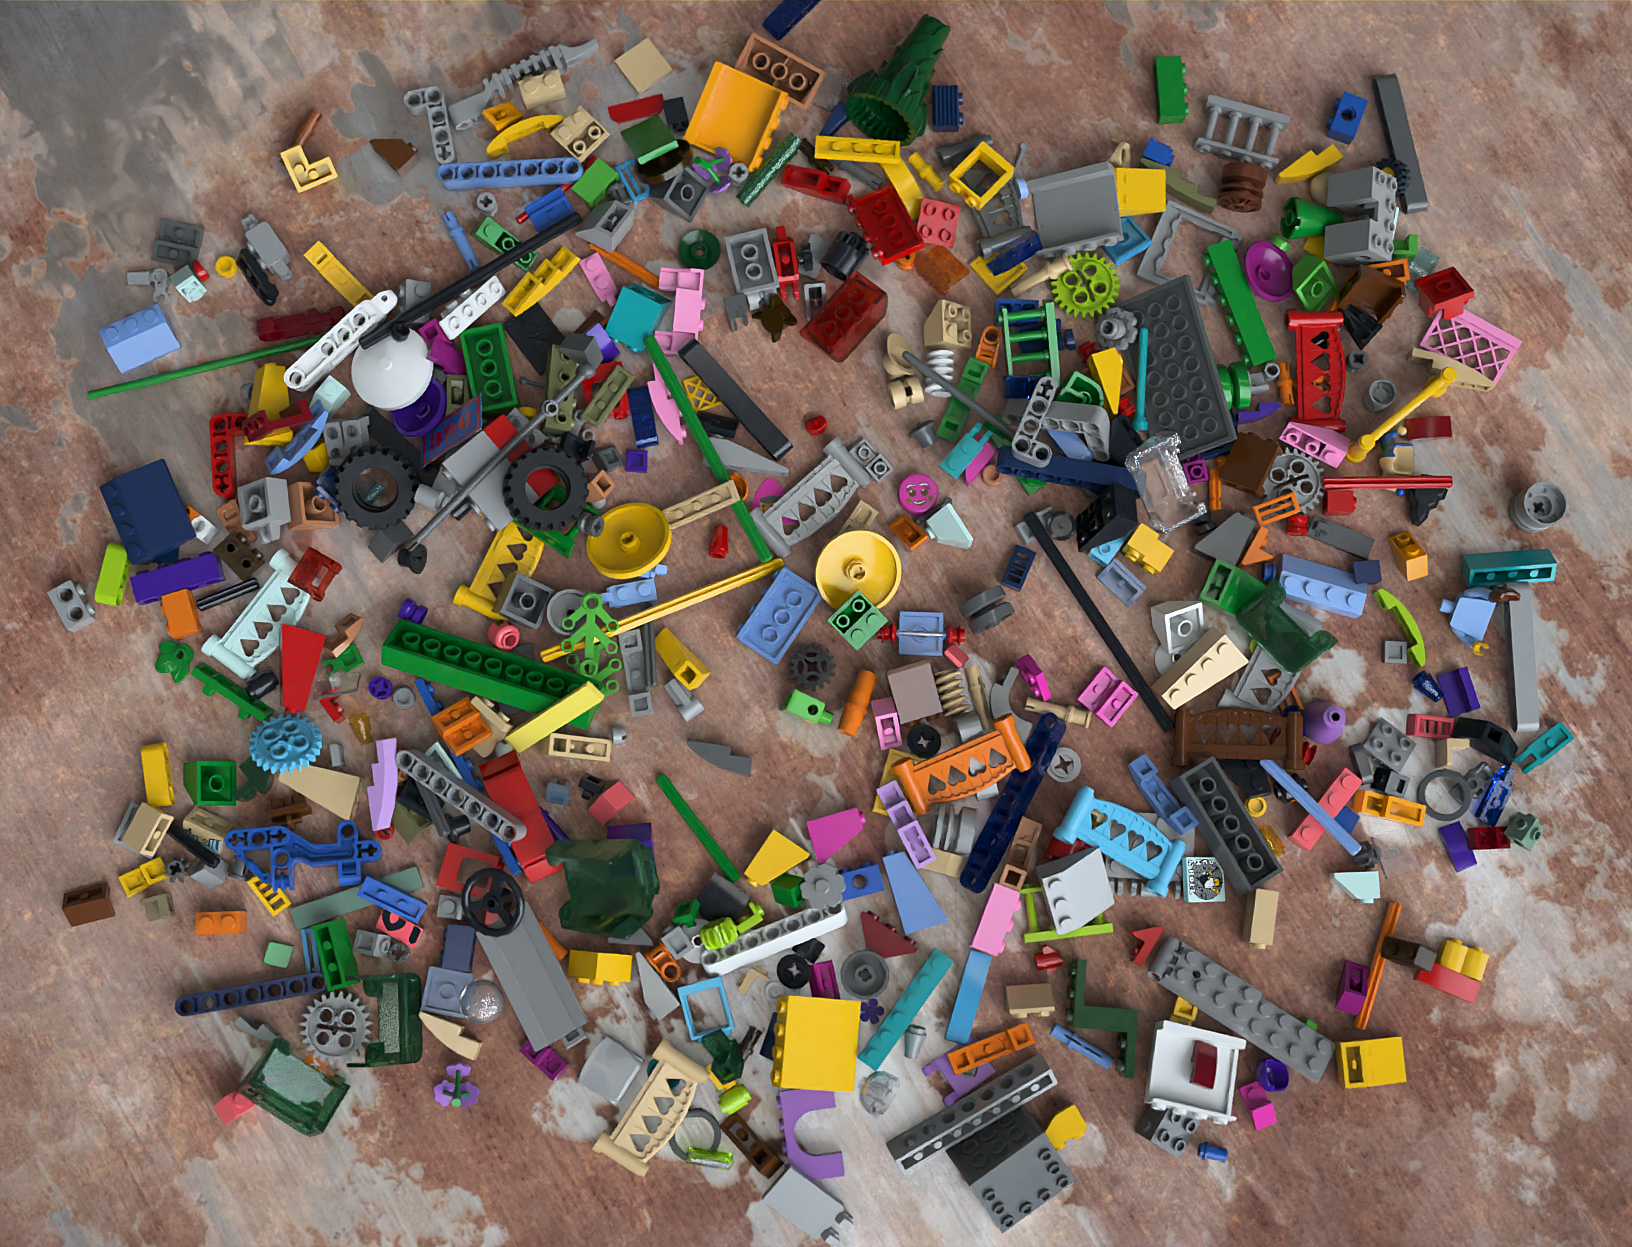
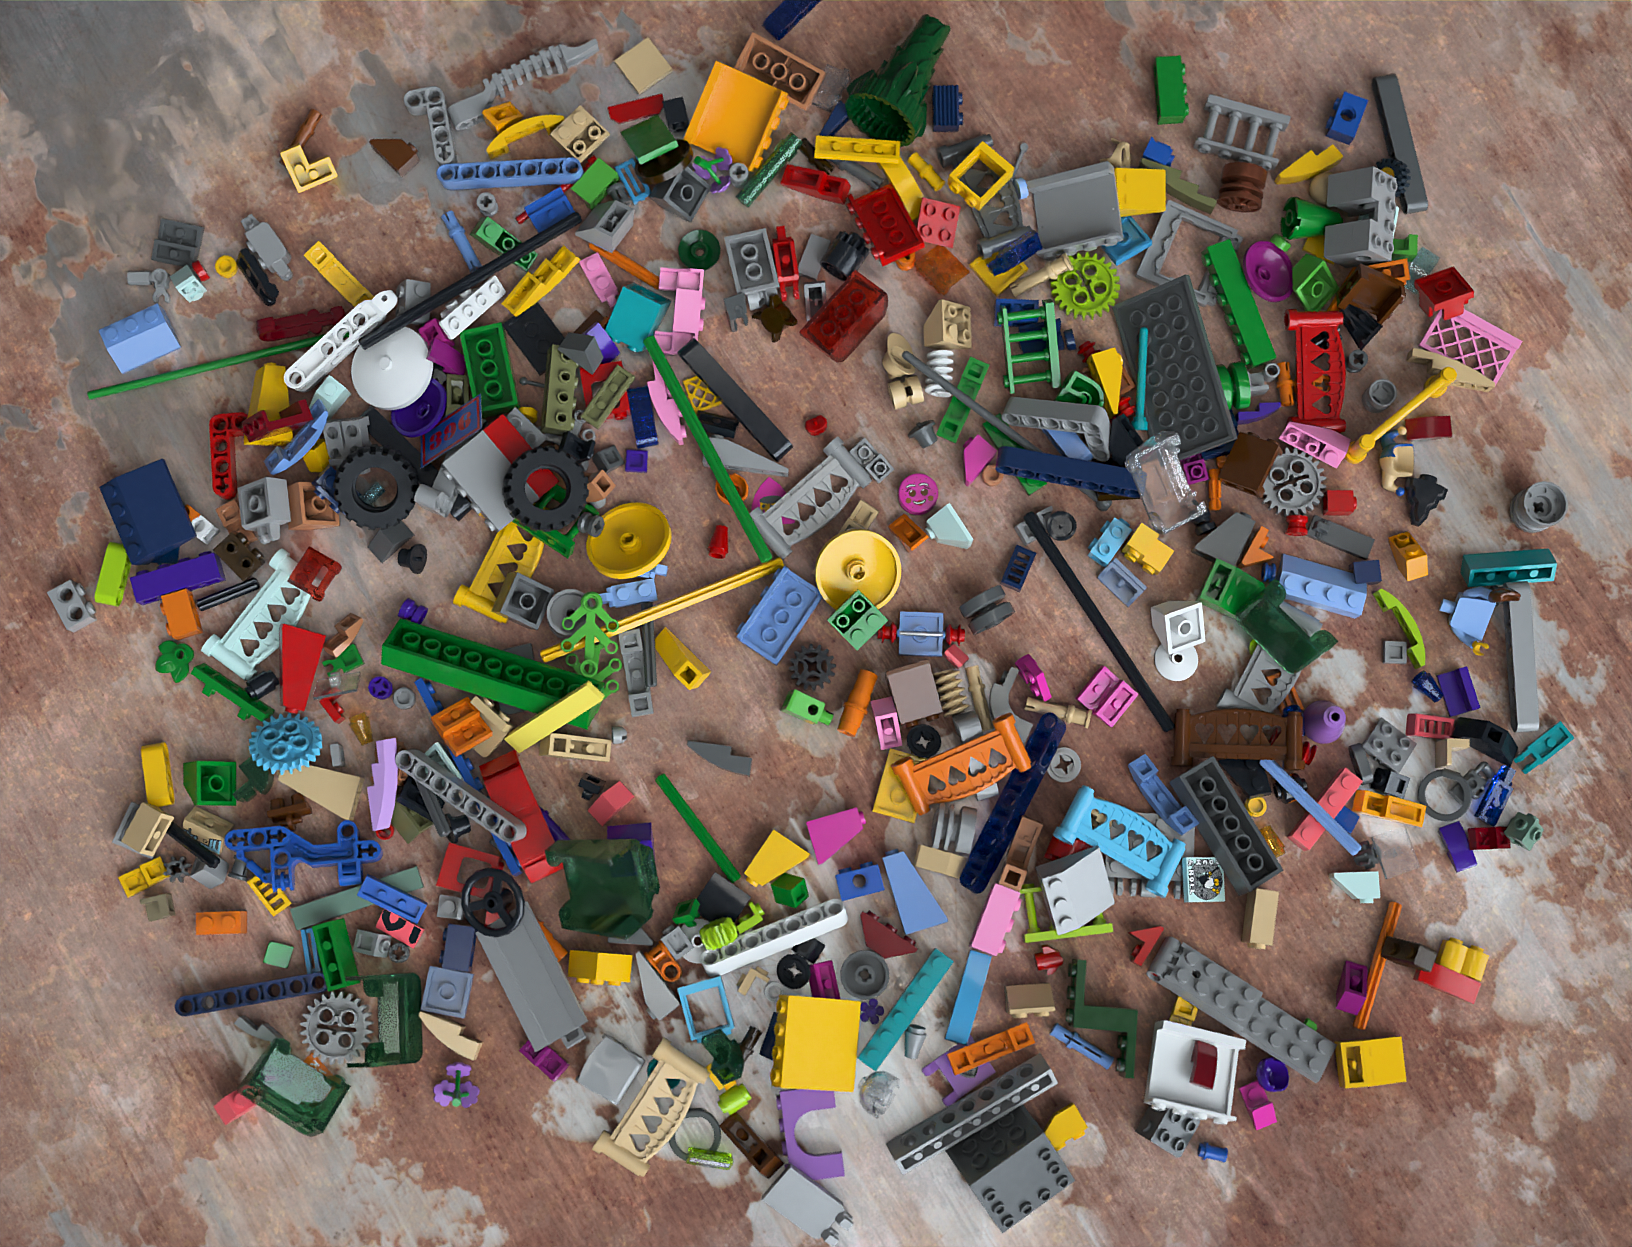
(87, 905): reddish brown panel -> none
(245, 391): light grey hinge -> none
(402, 332): black hinge -> none
(481, 1001): clear cylinder -> none
(503, 635): coral head -> none
(503, 747): light grey hinge -> none
(542, 89): tan brick -> none
(558, 793): sand blue tile -> none
(586, 371): dark grey bar -> none
(686, 702): light grey piece -> none
(701, 504): tan tile -> none
(805, 257): black plate -> none
(823, 887): light grey plant -> none
(906, 824): lavender slope -> none
(918, 520): dark grey hinge -> none
(964, 452): teal hinge -> none
(988, 350): orange piece -> none
(1021, 386): clear blue slope -> none
(1036, 419): light grey beam -> none
(1107, 517): black slope -> none
(1117, 329): light grey plant -> none
(1199, 668): wedge -> none
(1294, 502): orange tile -> none
(1386, 482): red axle -> none

